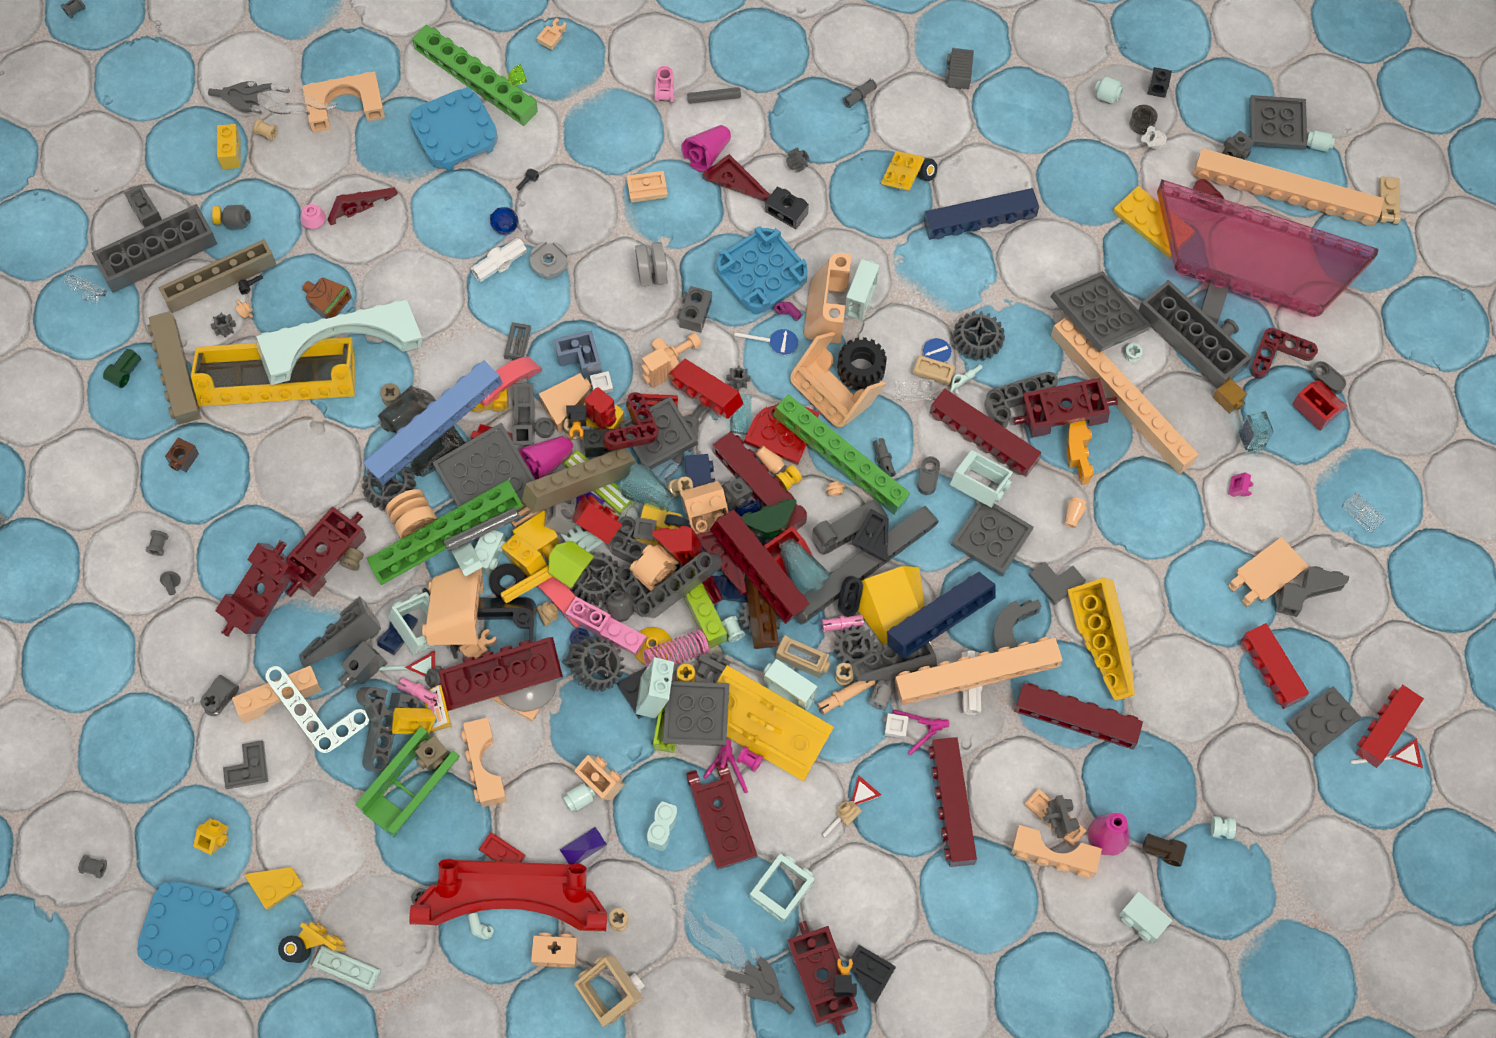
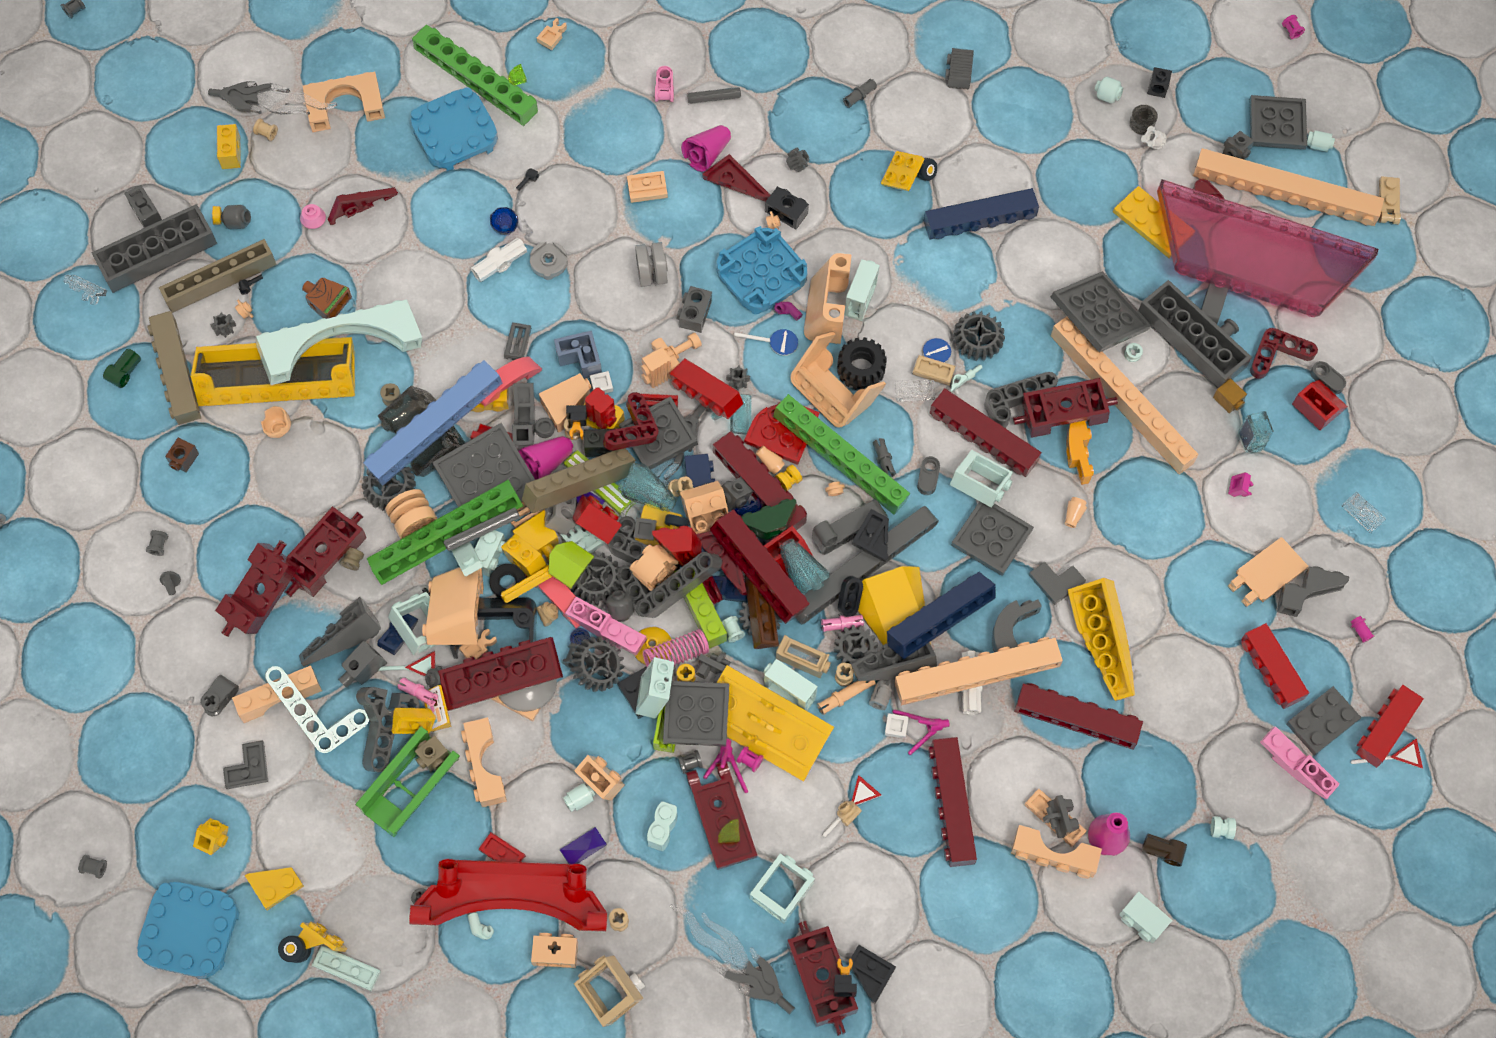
(276, 422): none -> light nougat hair
(690, 761): none -> dark grey bush
(730, 832): none -> clear neon green tile
(773, 221): none -> light nougat plate
(1292, 21): none -> dark pink bush
(1297, 764): none -> bright pink slope
(1362, 629): none -> dark pink pin

